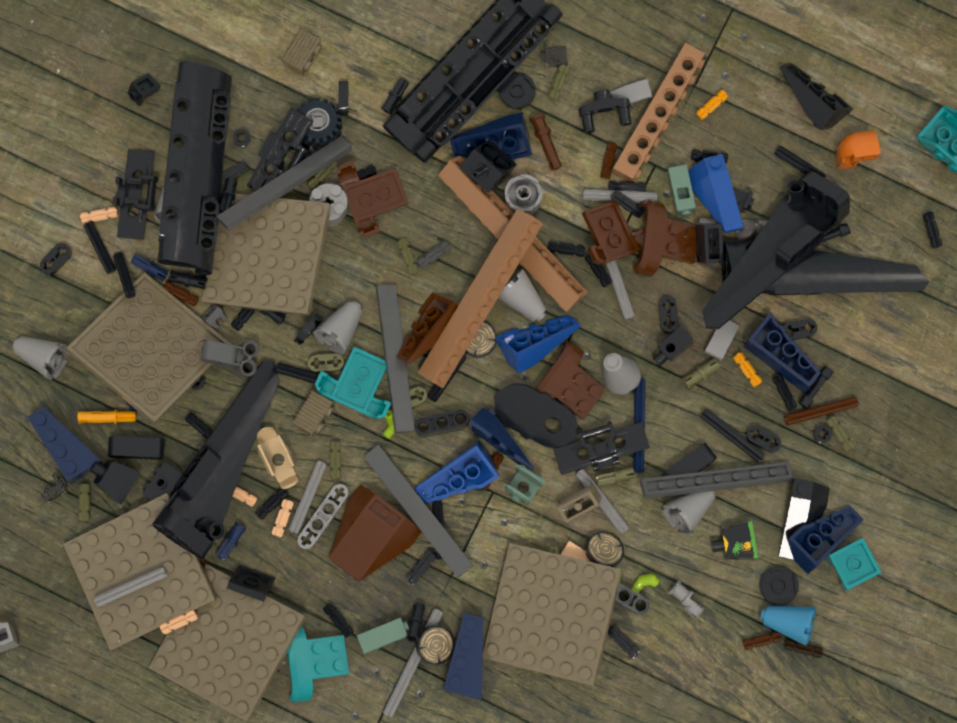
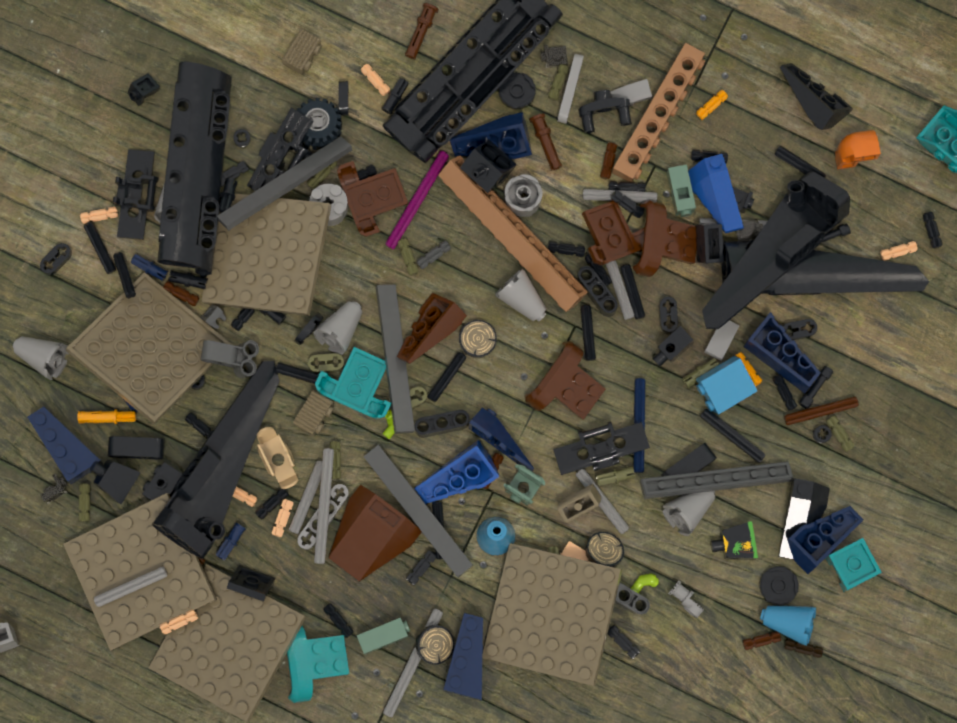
(324, 503): none -> light grey axle
(375, 79): none -> light nougat axle
(415, 622): black pin -> none
(417, 200): none -> magenta axle
(424, 22): none -> reddish brown pin
(480, 298): medium nougat brick -> none
(495, 543): none -> dark azure cone
(528, 409): black piece -> none
(529, 346): blue wedge -> none
(570, 88): none -> light grey beam
(588, 335): none -> black axle
(598, 300): none -> black beam
(620, 374): light grey cone -> none
(632, 291): none -> black axle
(725, 385): none -> dark azure brick
(765, 435): black beam -> none
(898, 250): none -> light nougat axle

